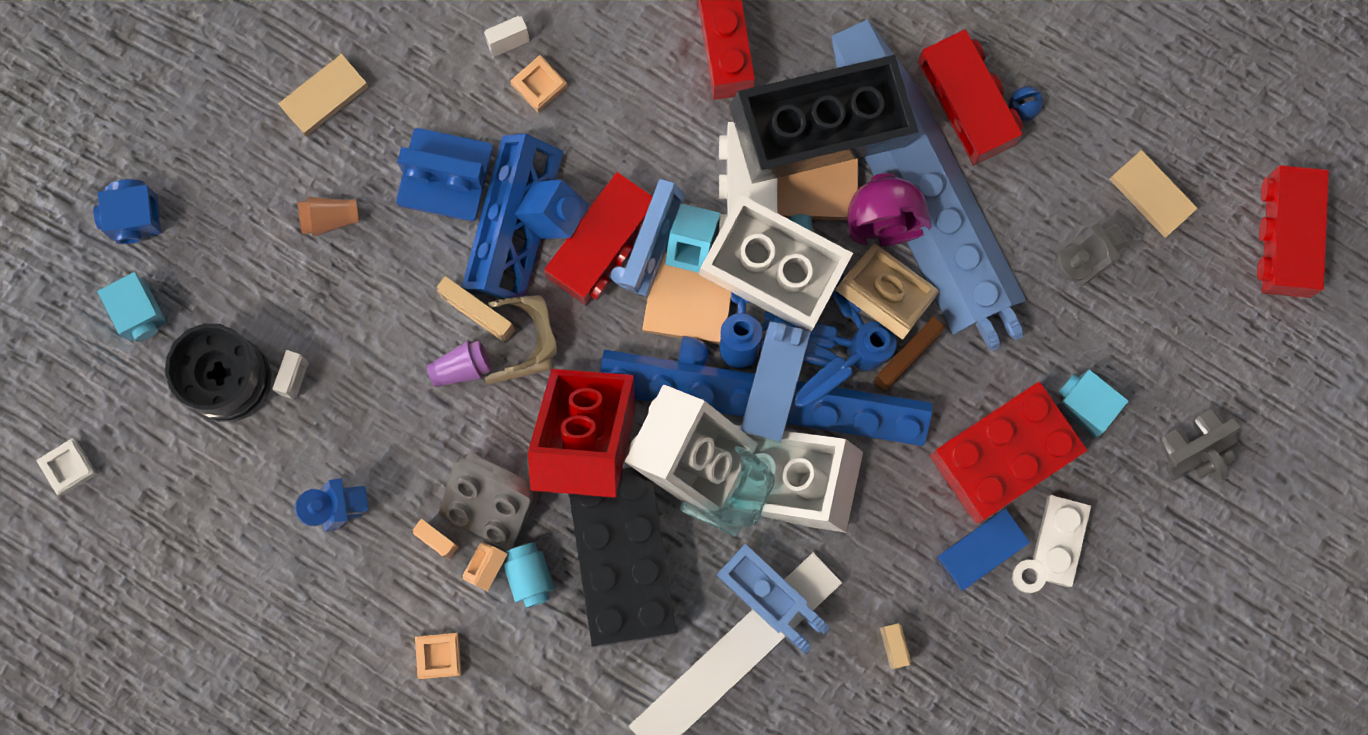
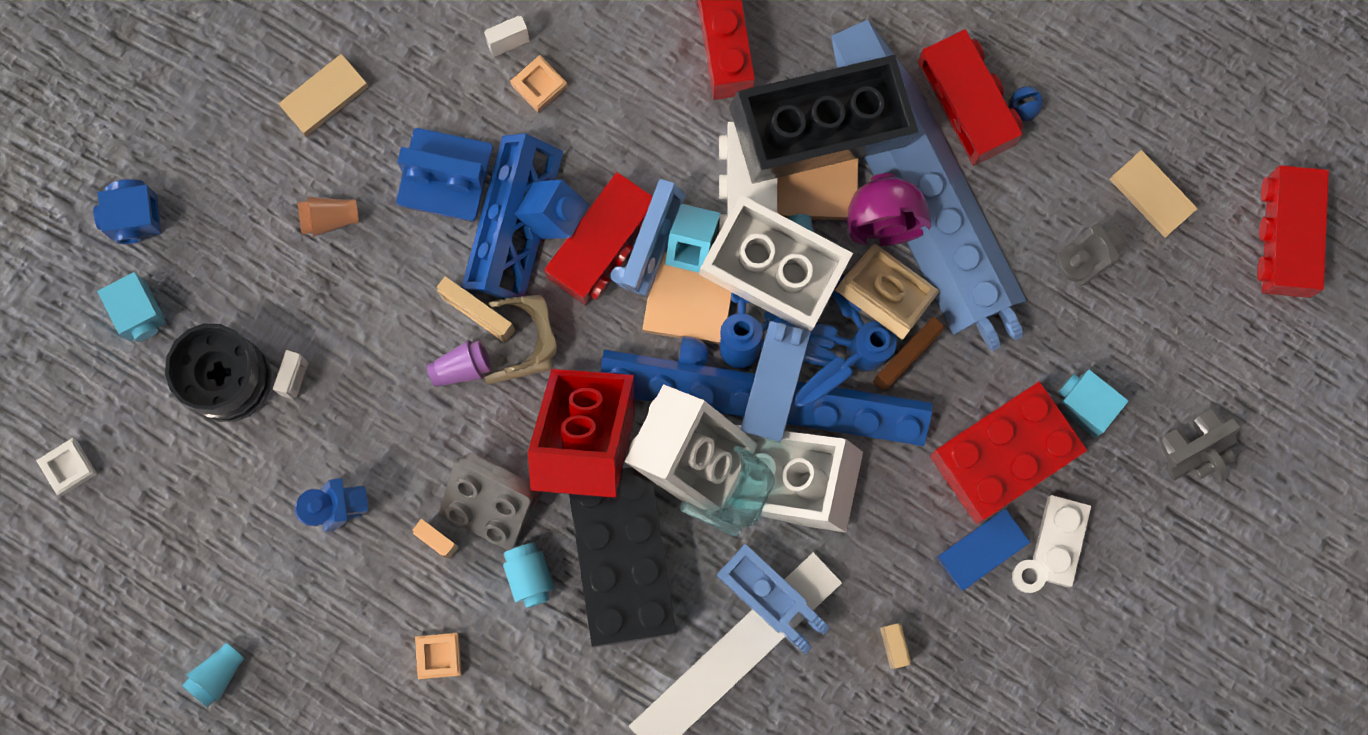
(213, 675): none -> medium azure cone
(484, 566): light nougat tile -> none

